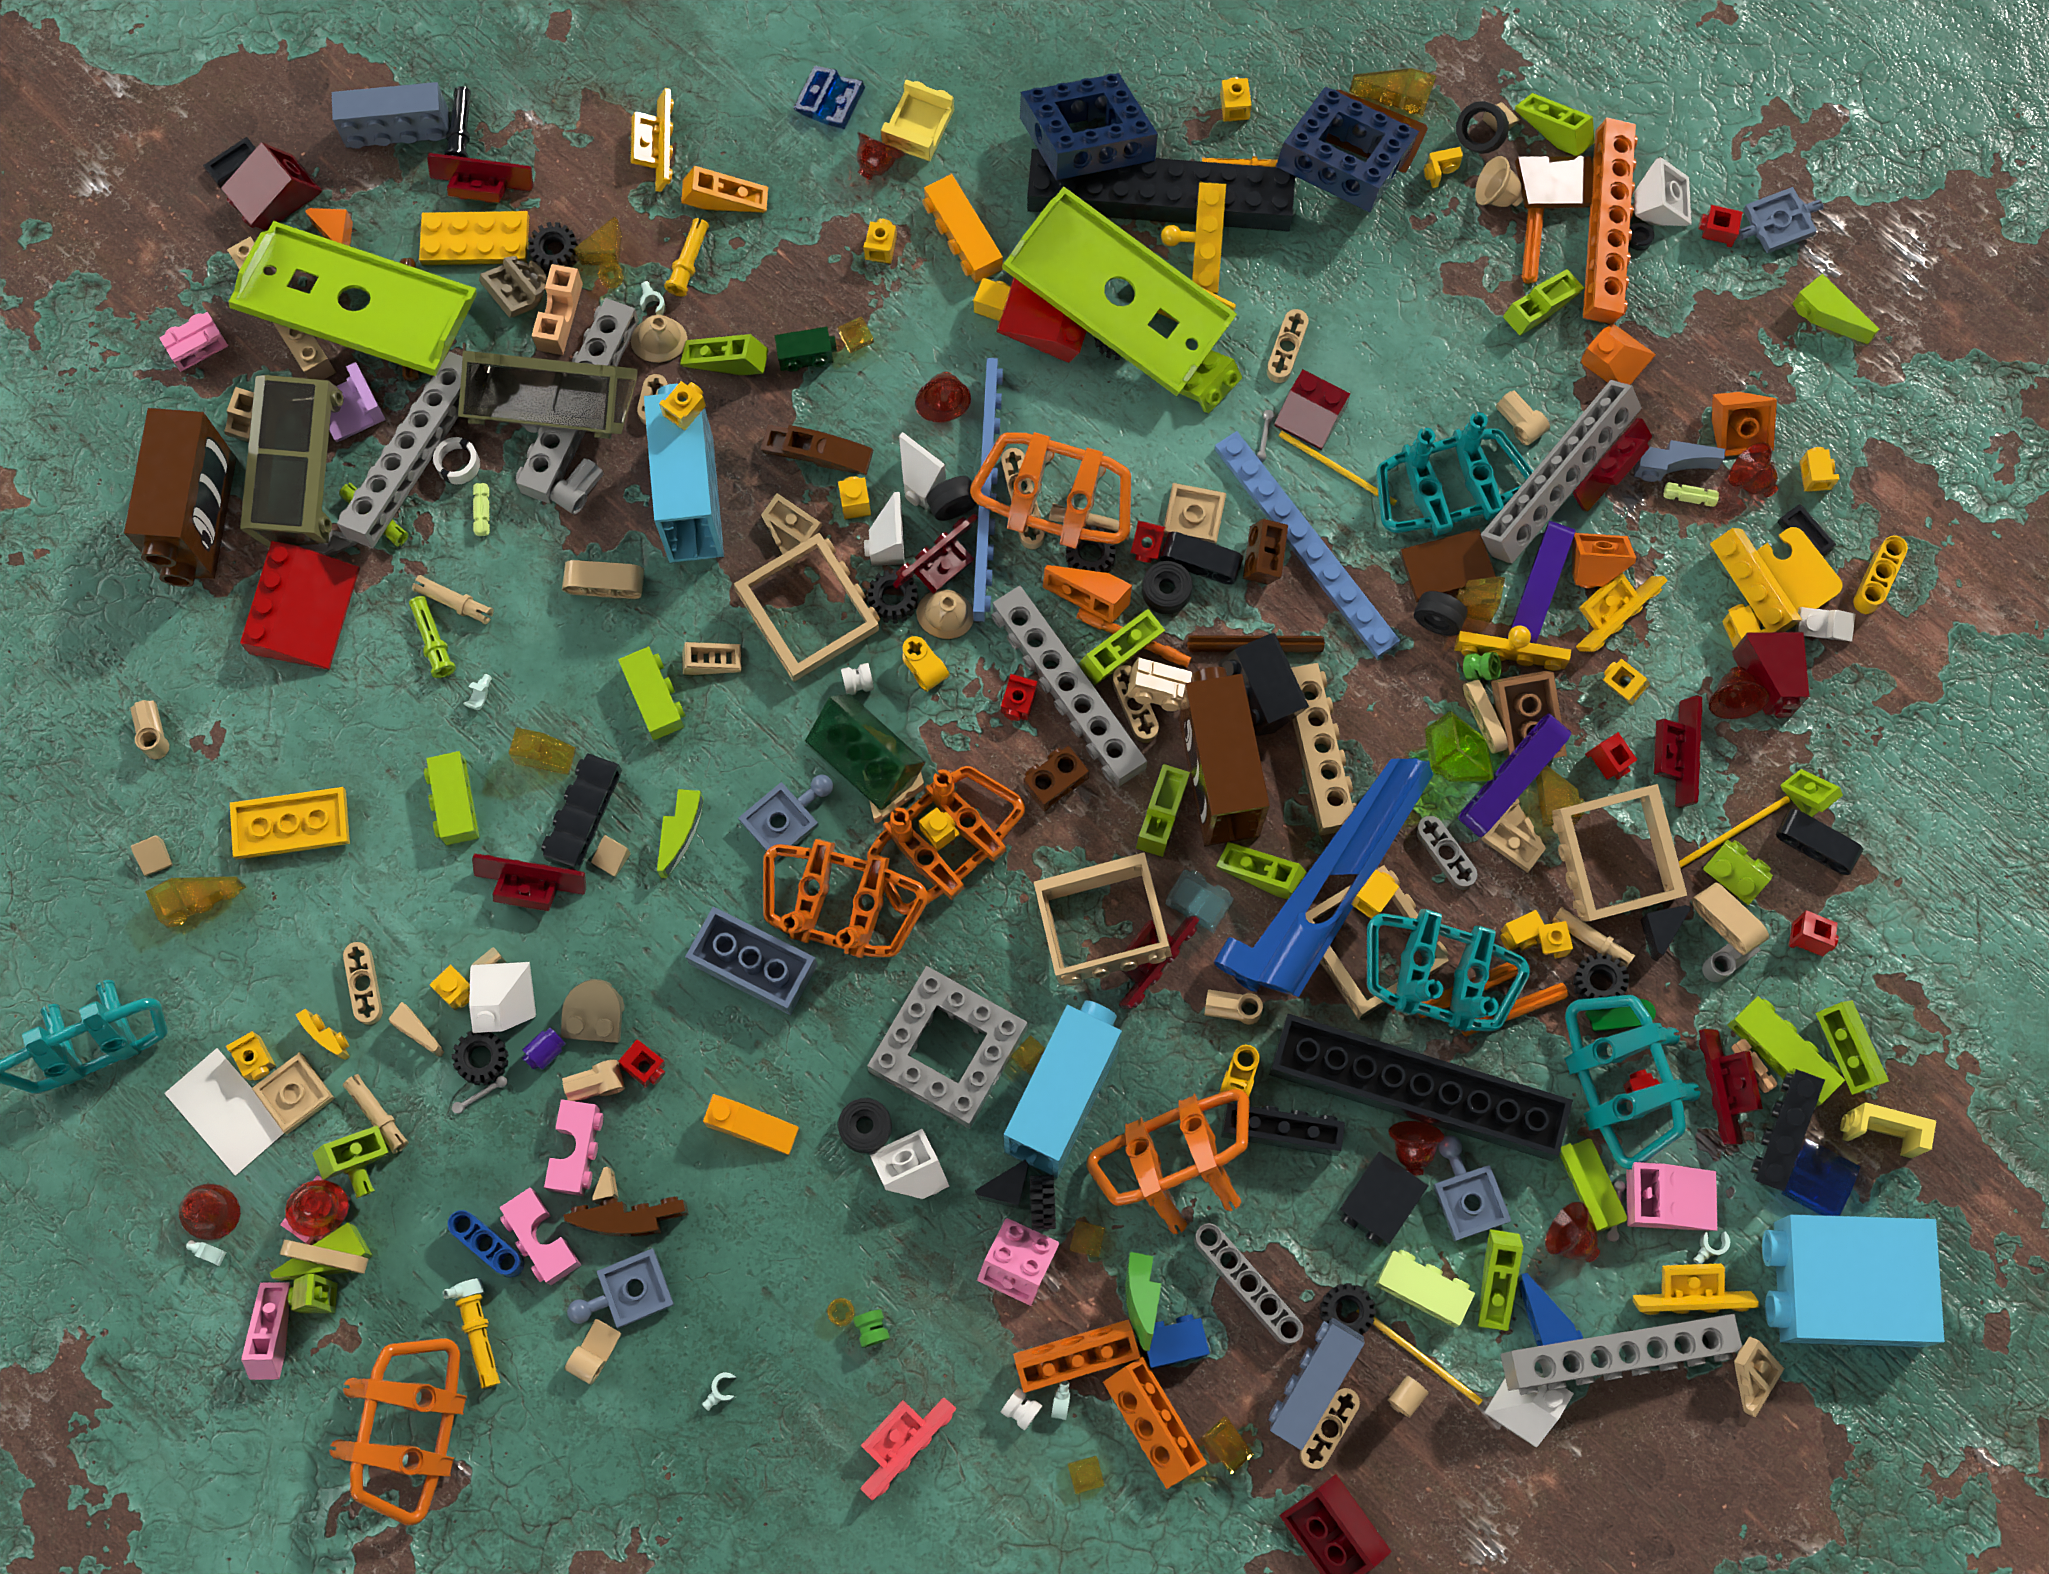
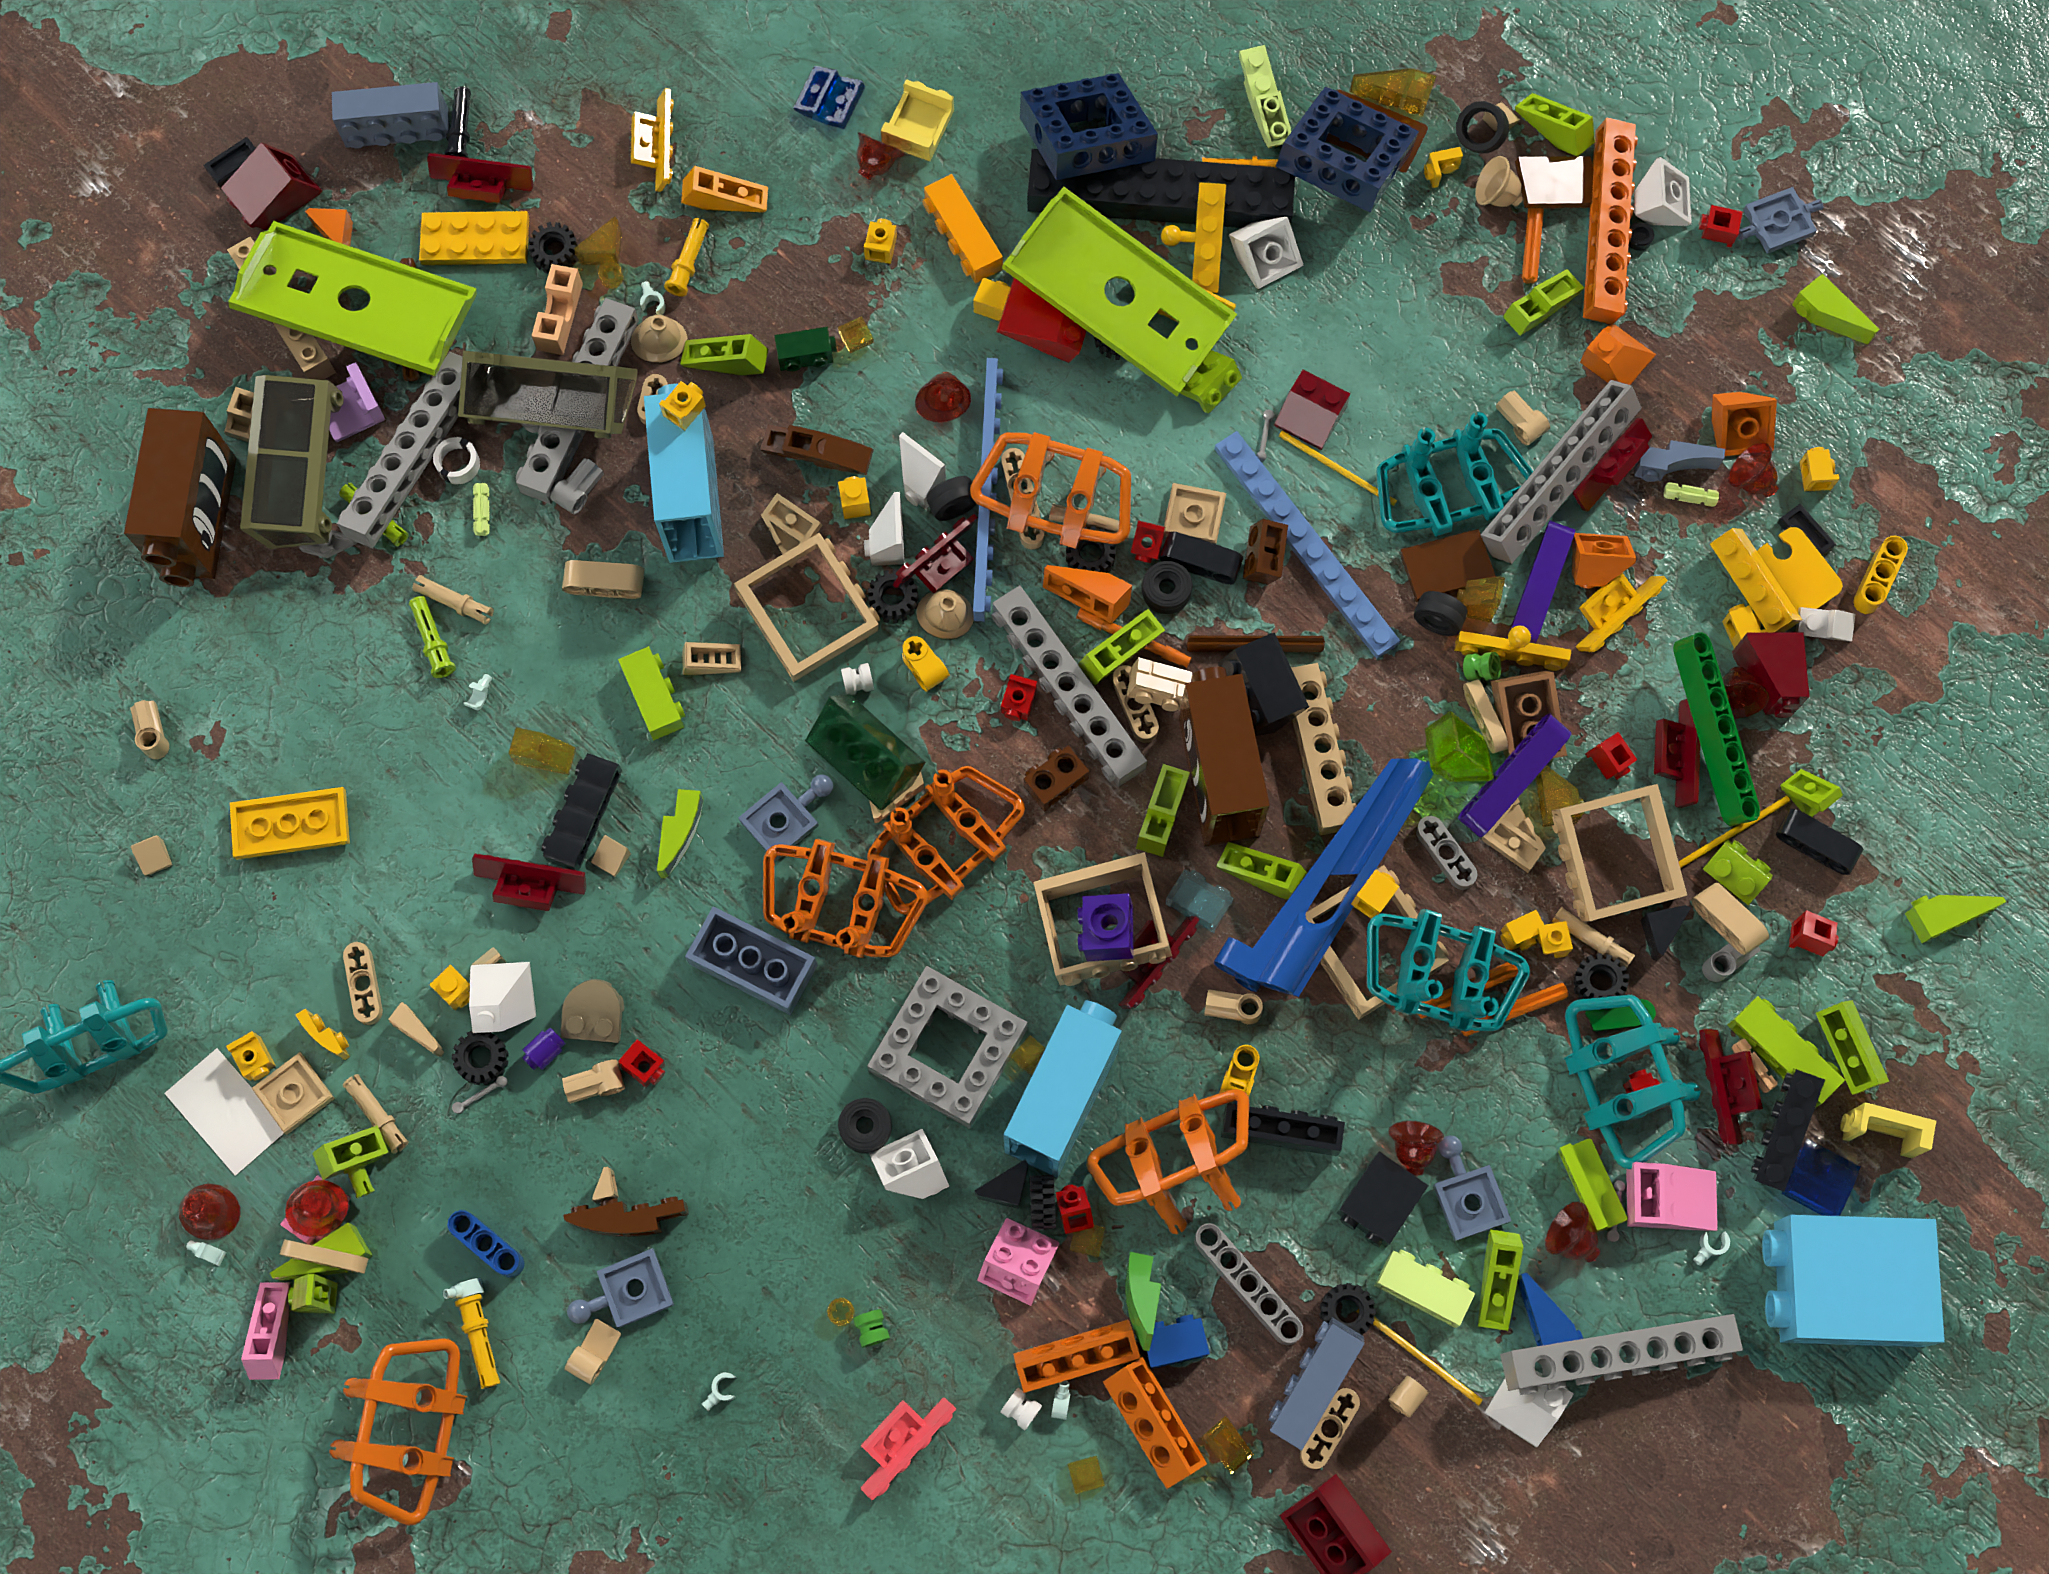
(182, 897): clear yellow slope -> none
(193, 341): bright pink brick -> none
(299, 606): red slope -> none
(451, 798): lime brick -> none
(515, 285): dark tan slope -> none
(523, 1216): bright pink arch -> none
(573, 1173): bright pink arch -> none
(750, 1124): light orange slope -> none
(938, 828): yellow brick -> none
(1072, 1202): none -> red brick
(1095, 916): none -> dark purple brick
(1235, 99): yellow brick -> none
(1264, 97): none -> yellowish green slope
(1266, 250): none -> white slope
(1286, 335): tan beam -> none
(1421, 1087): black brick -> none
(1621, 670): yellow brick -> none
(1694, 1289): yellow bracket -> none
(1716, 729): none -> green beam
(1756, 1374): tan wing -> none
(1947, 912): none -> lime slope

